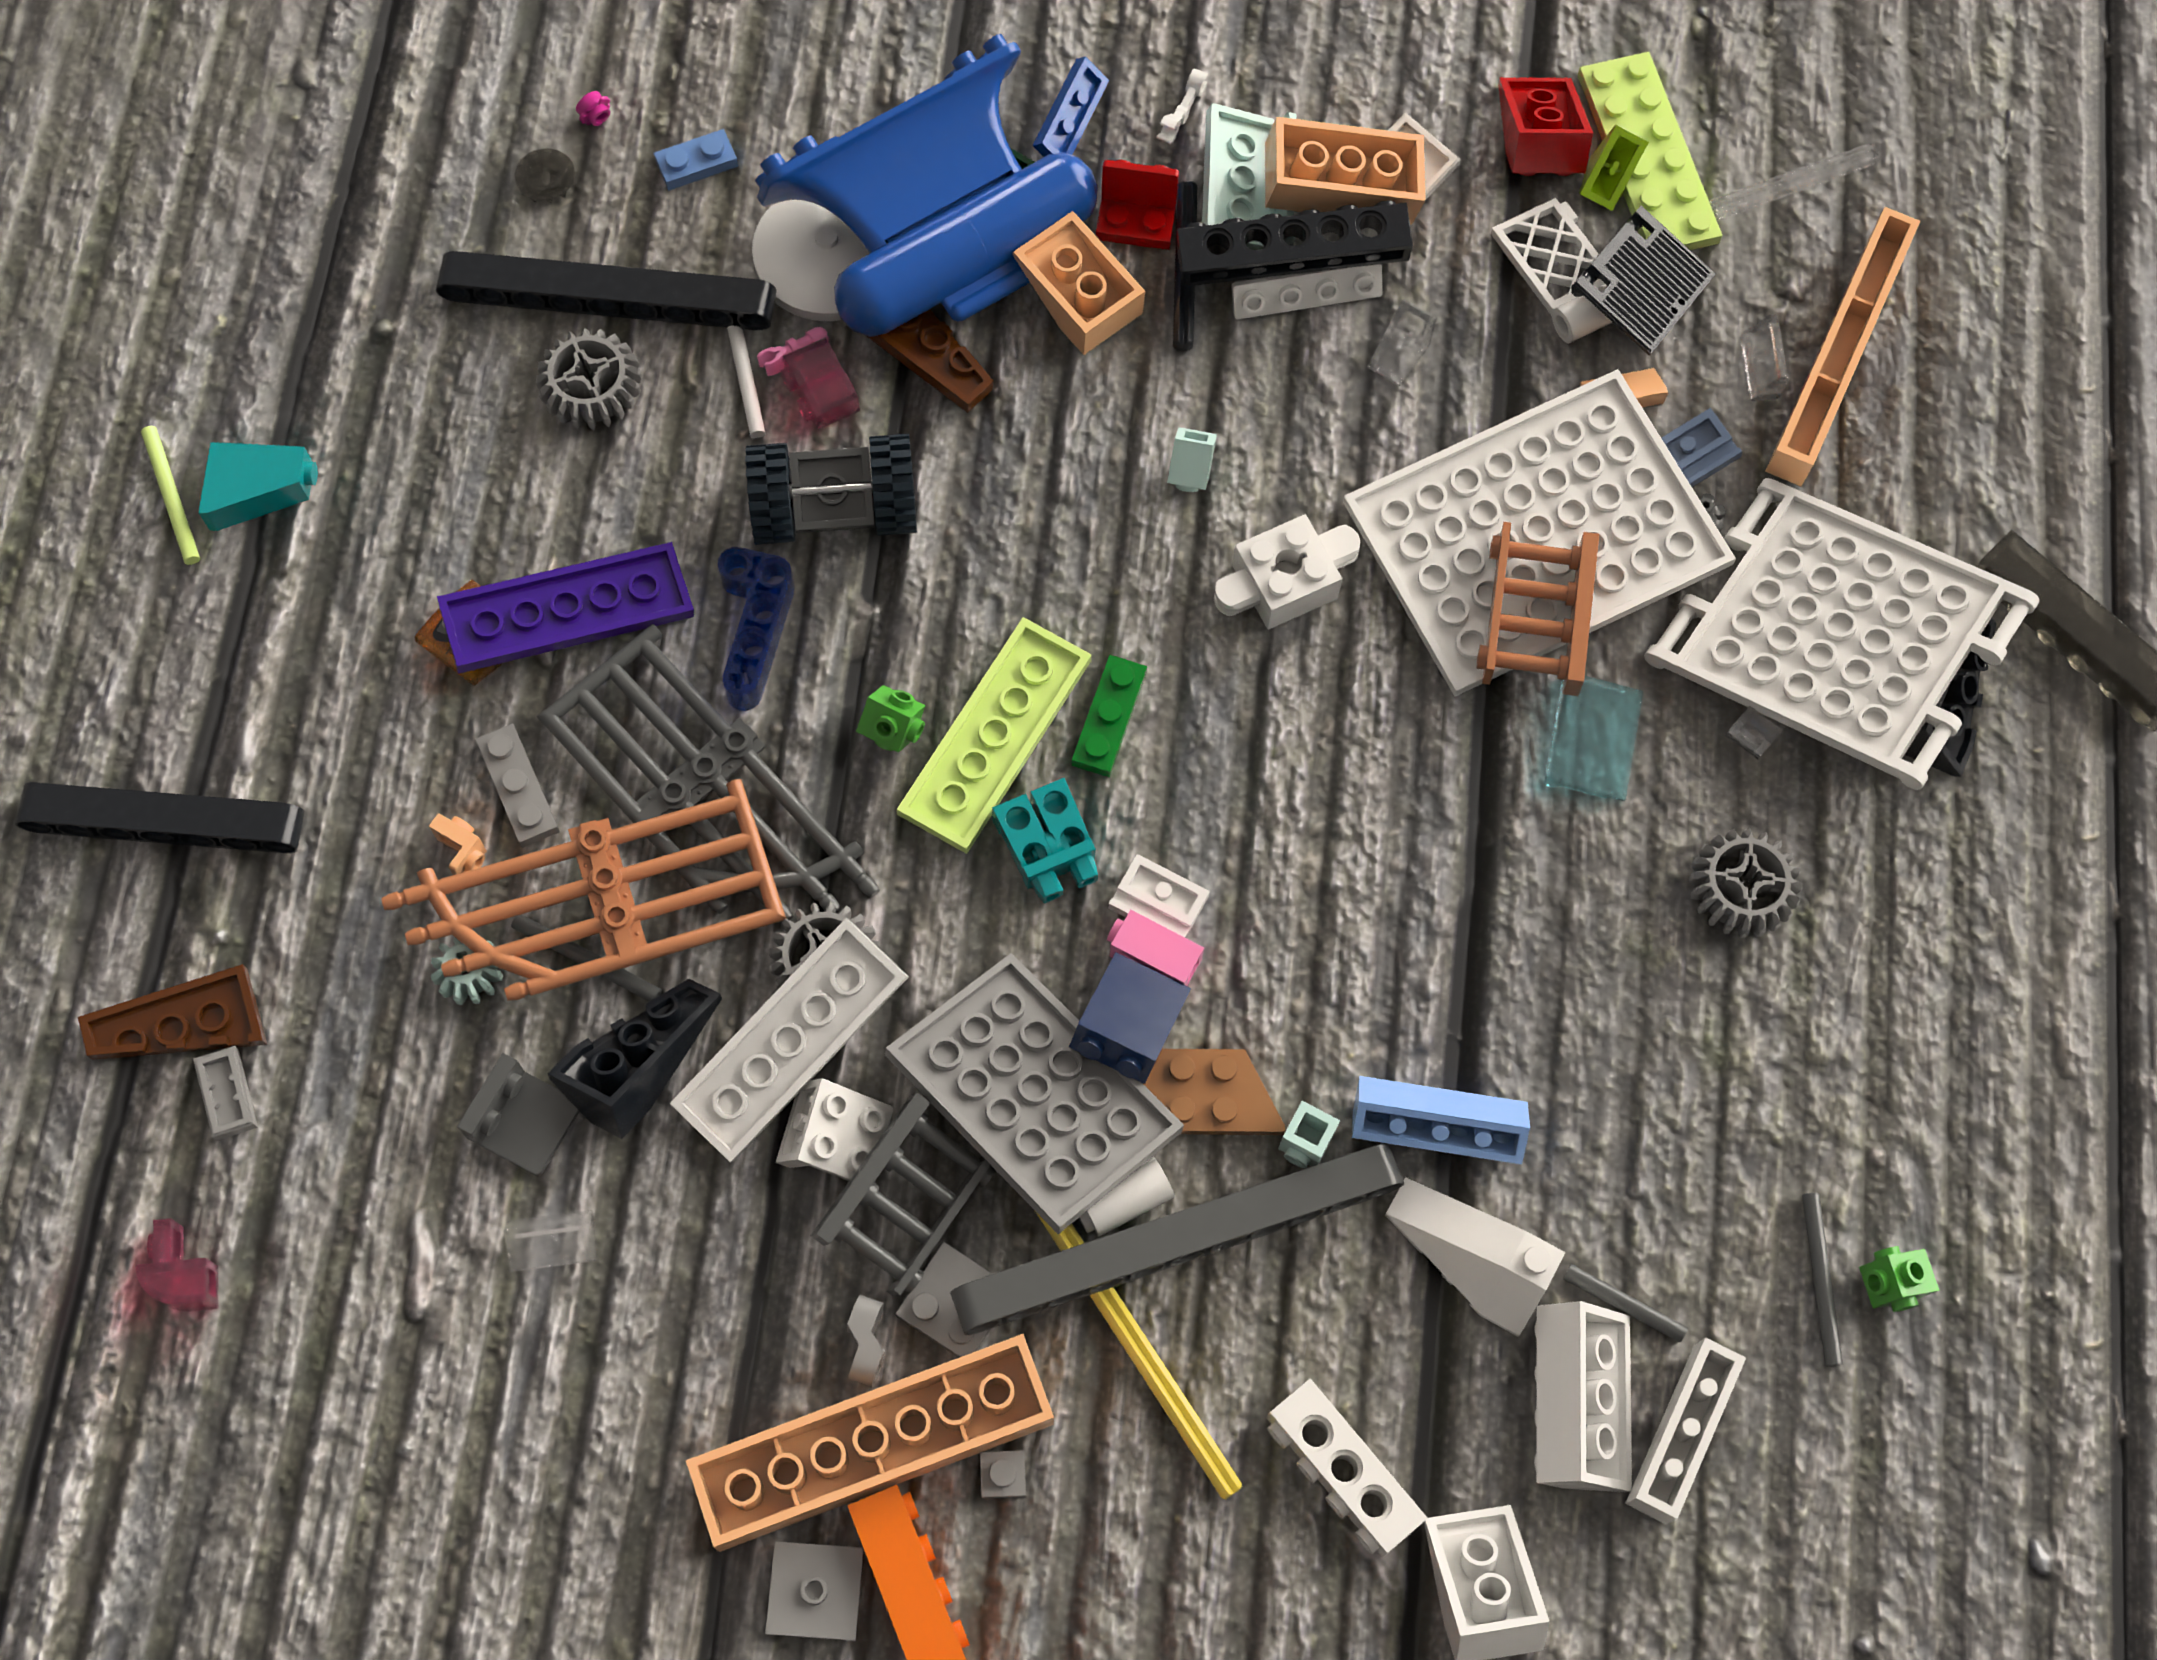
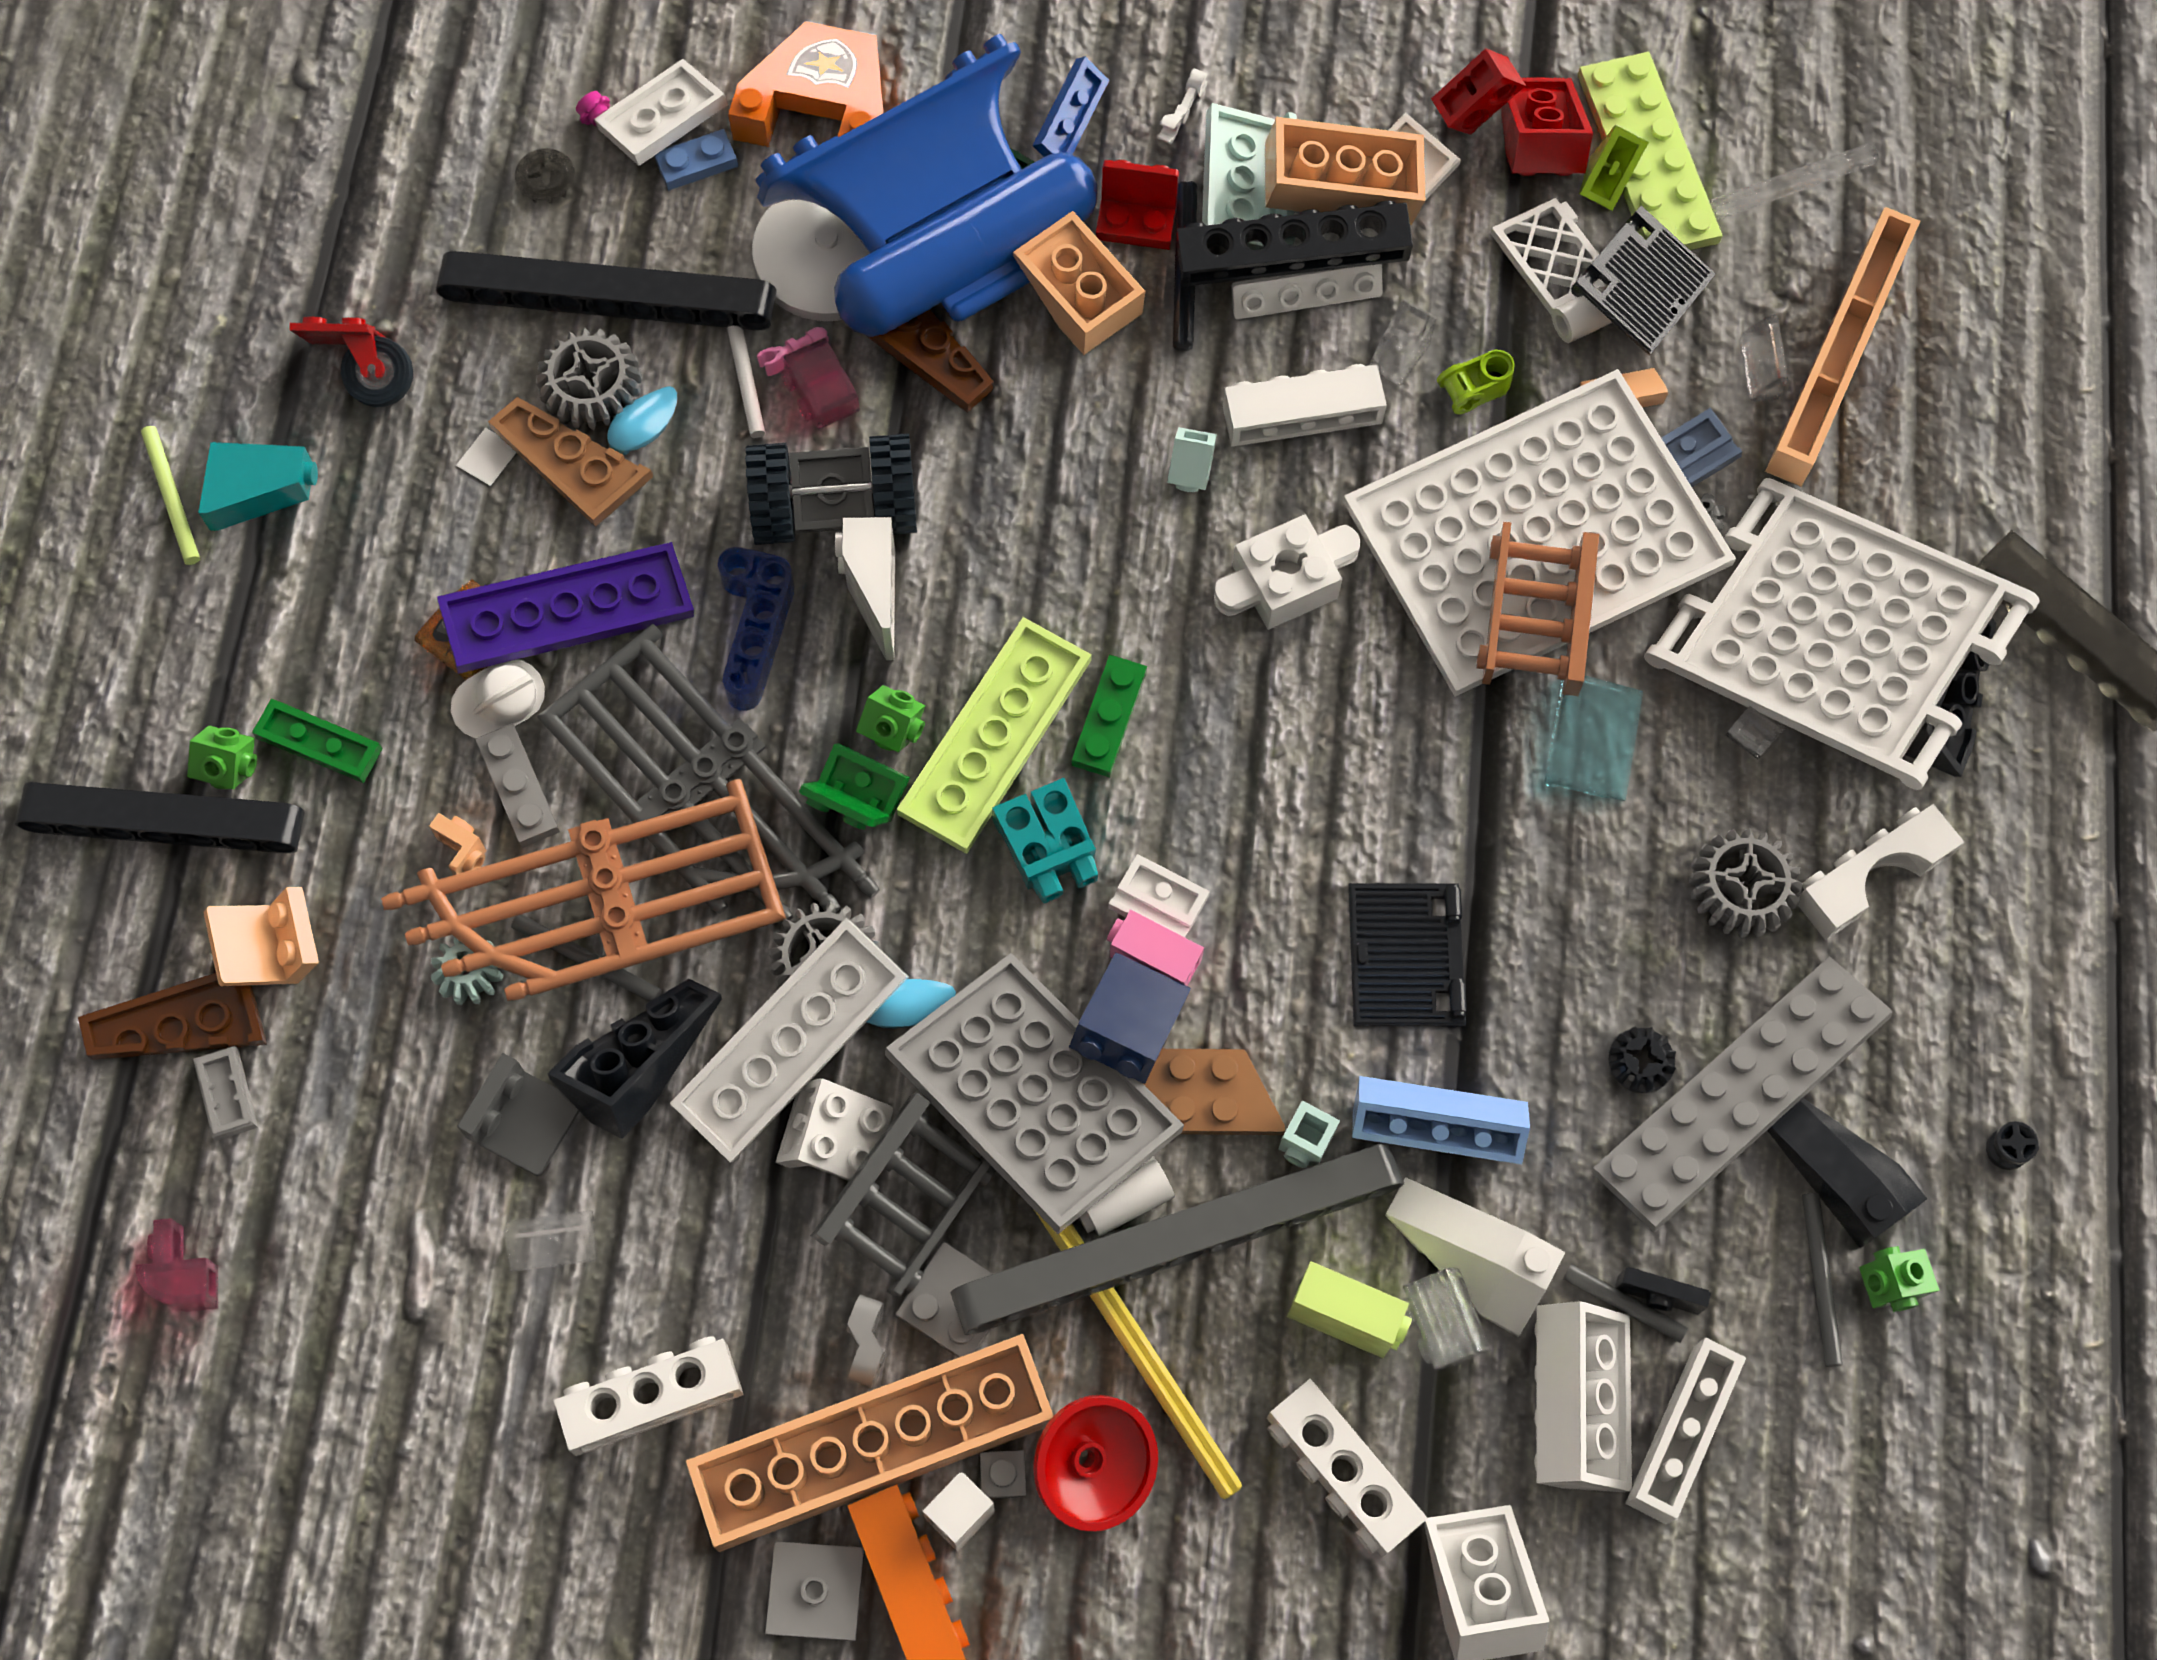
(221, 757): none -> bright green brick
(262, 942): none -> light nougat bracket
(317, 740): none -> green plate
(373, 367): none -> plate
(486, 457): none -> white sticker
(497, 698): none -> white piece
(573, 464): none -> medium nougat wing
(578, 1405): none -> white brick
(642, 420): none -> medium azure arm
(661, 112): none -> white plate
(812, 73): none -> wedge
(856, 788): none -> green bracket
(868, 561): none -> white slope
(912, 1003): none -> medium azure arm
(959, 1511): none -> white panel
(1117, 1469): none -> red dish
(1304, 404): none -> white brick
(1350, 1311): none -> yellowish green brick
(1406, 954): none -> black window
(1445, 1319): none -> clear brick
(1471, 383): none -> lime piece
(1478, 91): none -> red brick
(1626, 1067): none -> black gear
(1662, 1292): none -> black plate
(1741, 1093): none -> light grey plate
(1852, 1177): none -> black wedge
(1917, 845): none -> white arch
(2017, 1137): none -> black wheel

